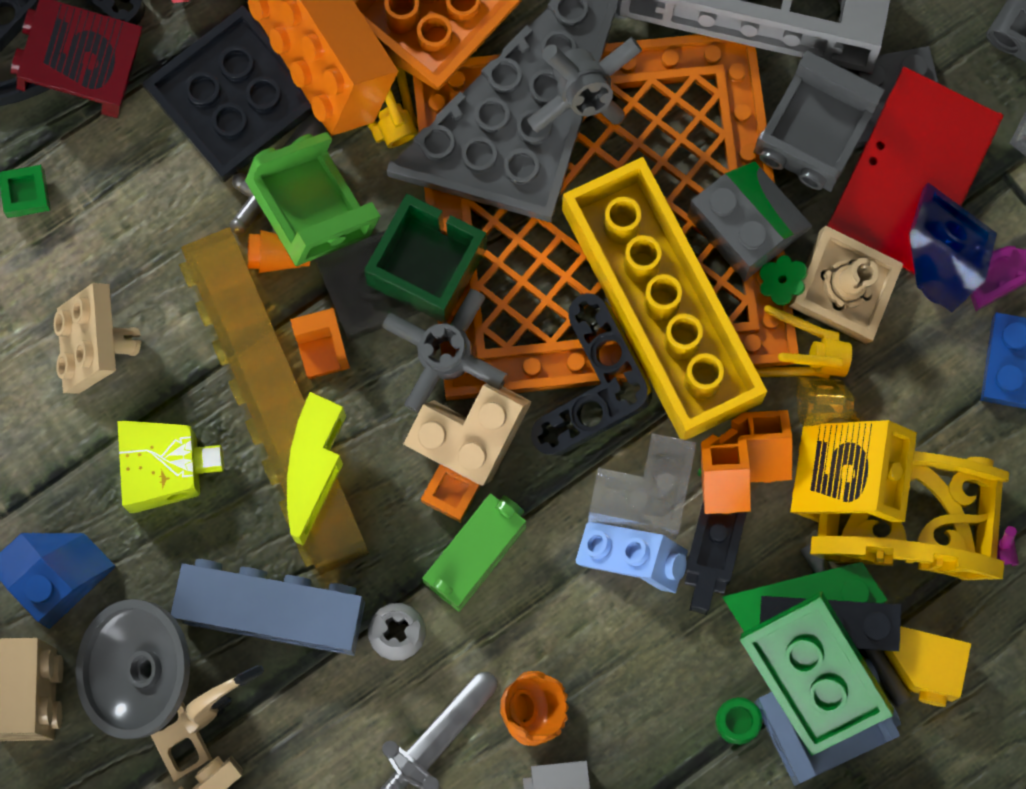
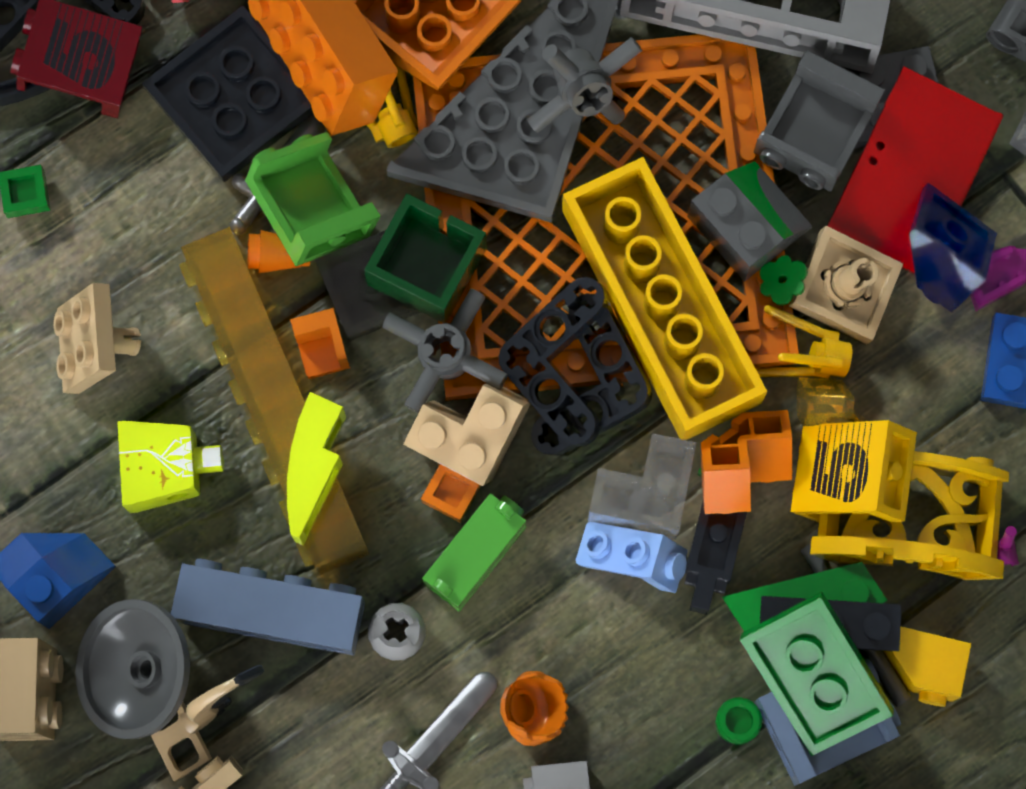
(542, 352): none -> black beam

